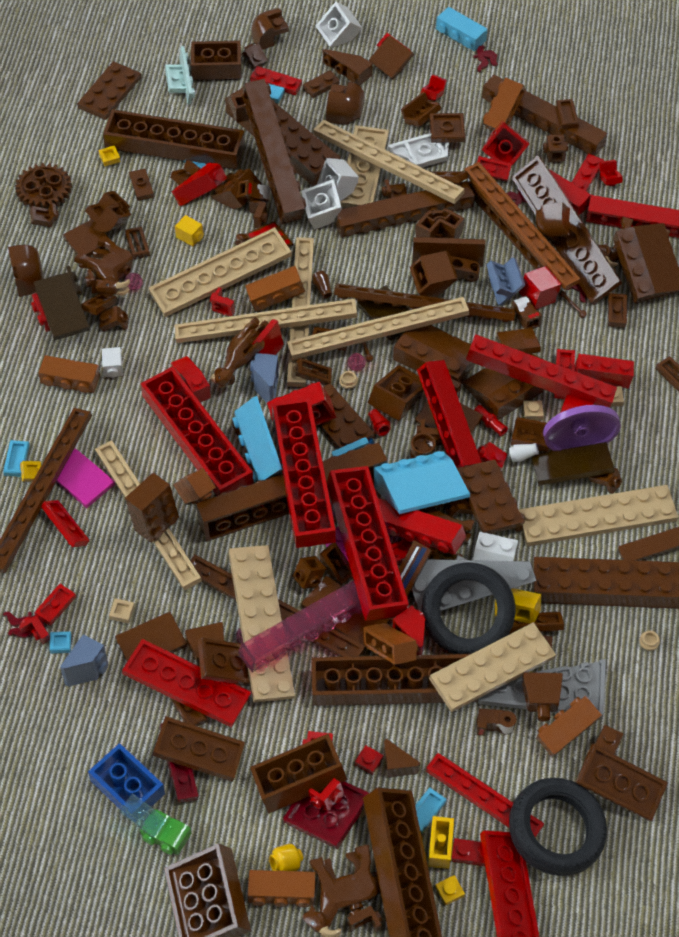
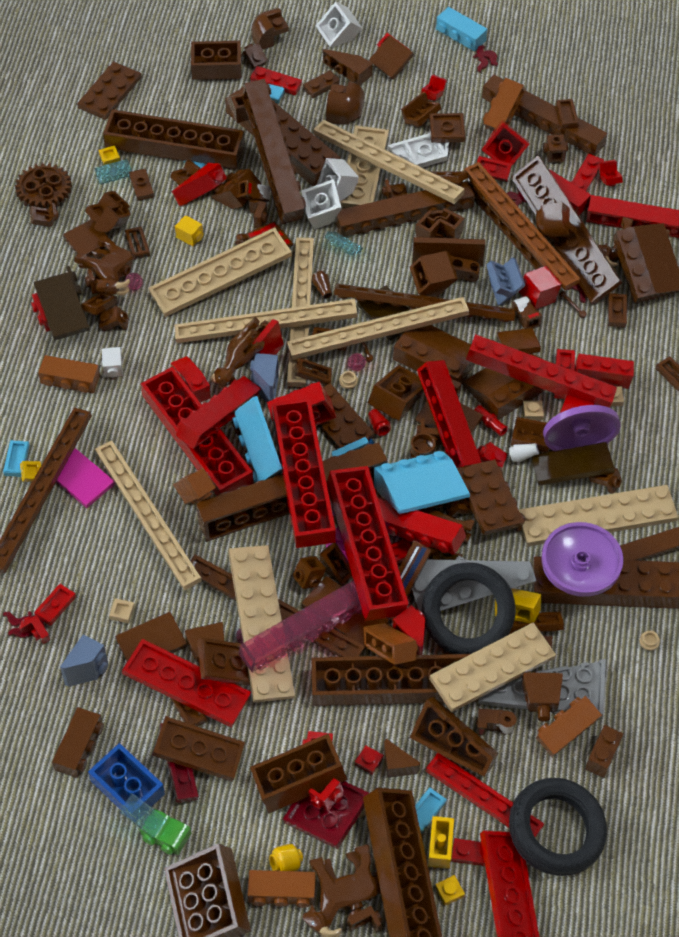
(26, 268): reddish brown brick -> none
(60, 642): medium azure tile -> none
(65, 523): red plate -> none
(78, 742): none -> reddish brown brick
(113, 171): none -> clear light blue plate
(152, 507): reddish brown brick -> none
(178, 77): light aqua bracket -> none
(216, 412): none -> red brick
(222, 304): red bracket -> none
(275, 288): dark orange brick -> none
(339, 240): none -> clear light blue plate
(451, 737): none -> reddish brown wedge
(494, 548): white slope -> none
(582, 559): none -> medium lavender dish
(621, 782): reddish brown tile -> none

